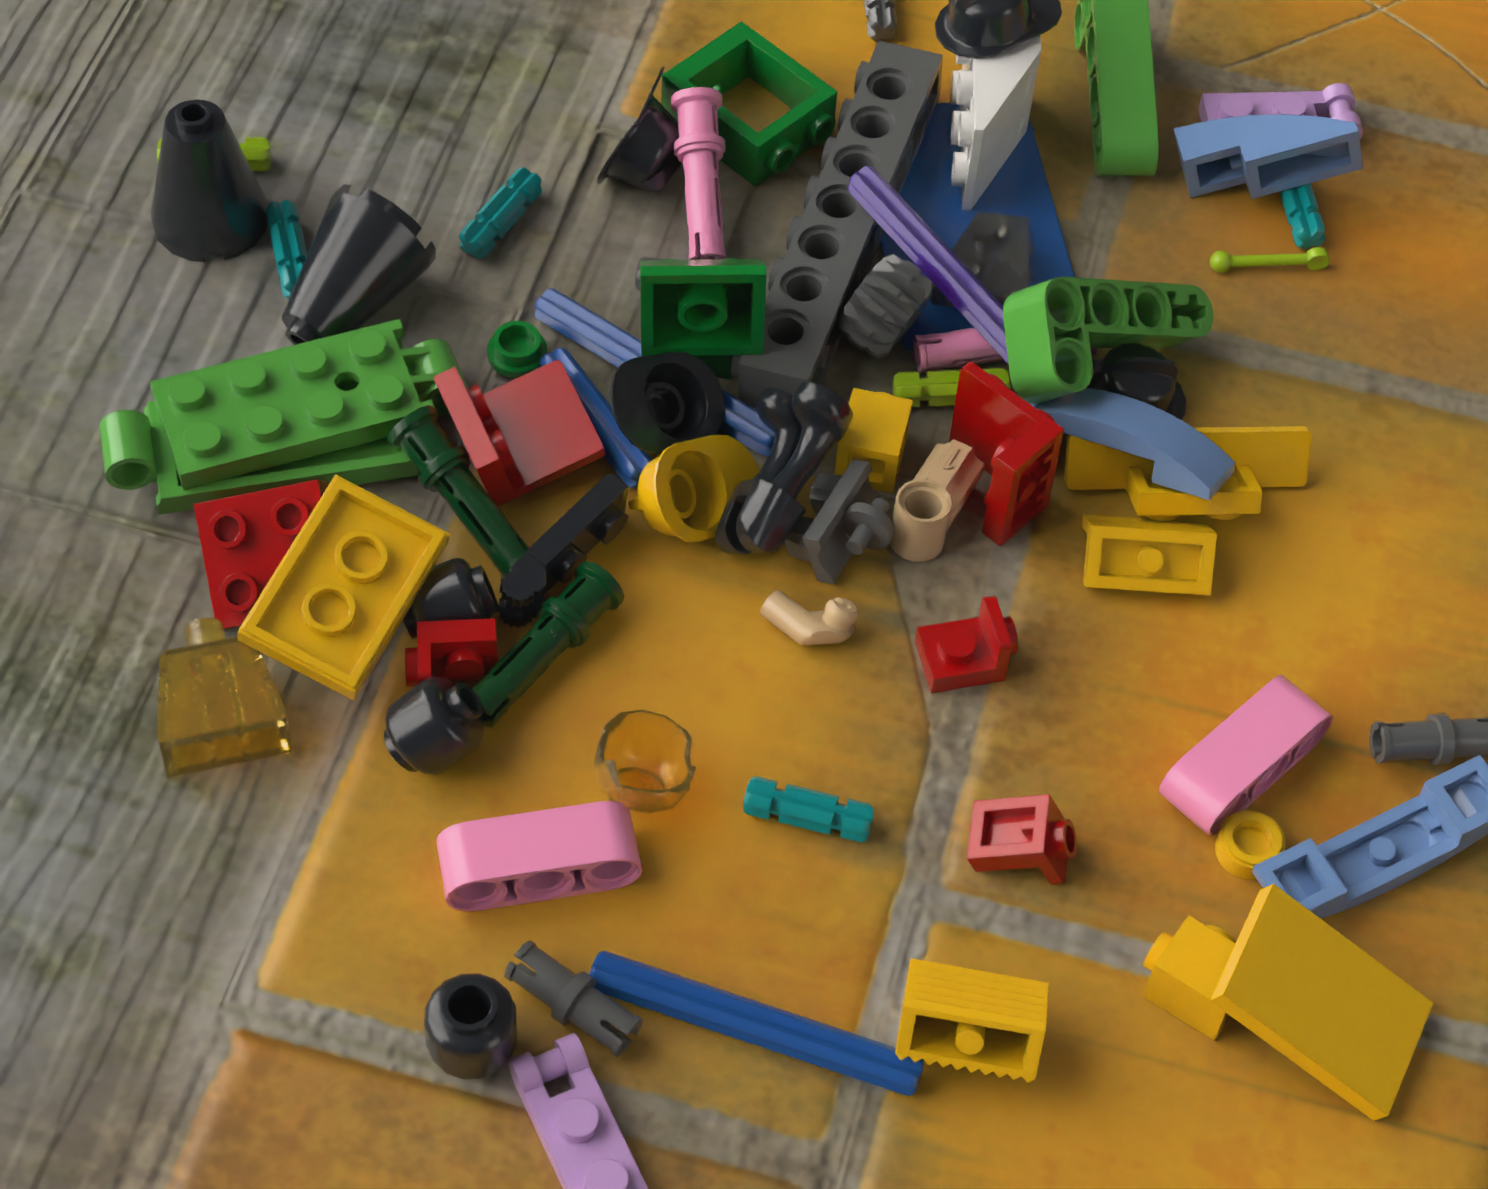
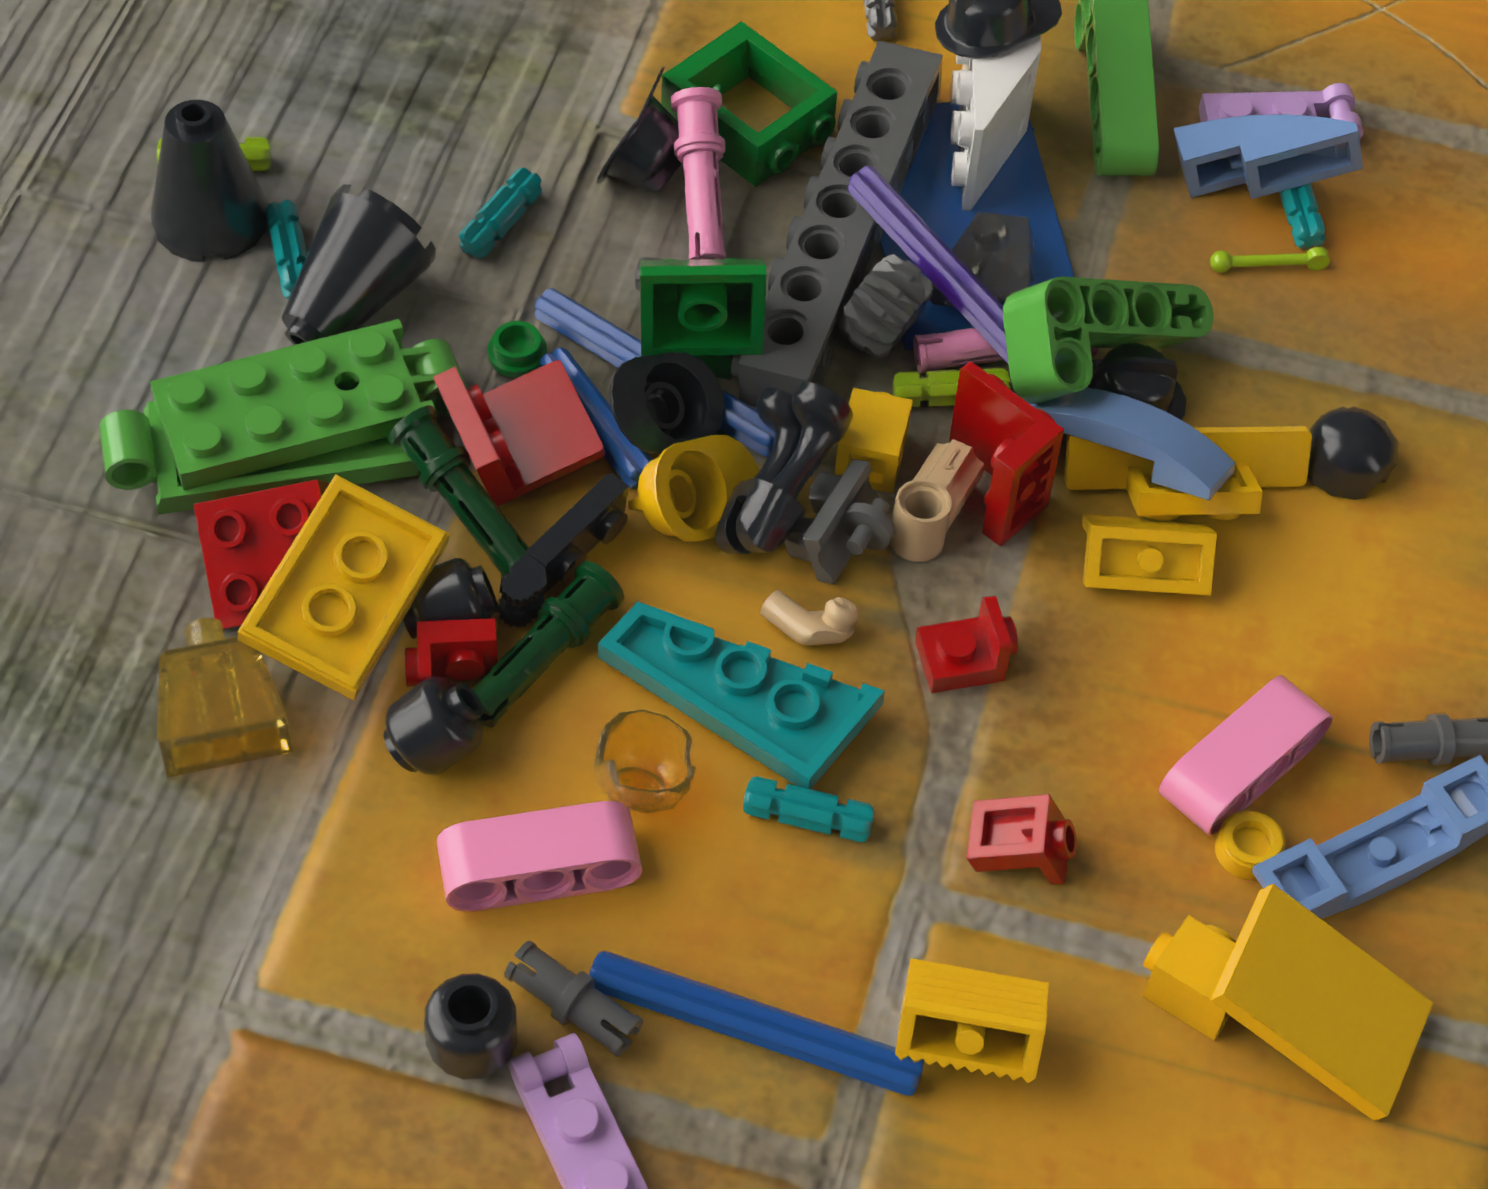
(765, 707): none -> teal wing
(1351, 452): none -> black hair

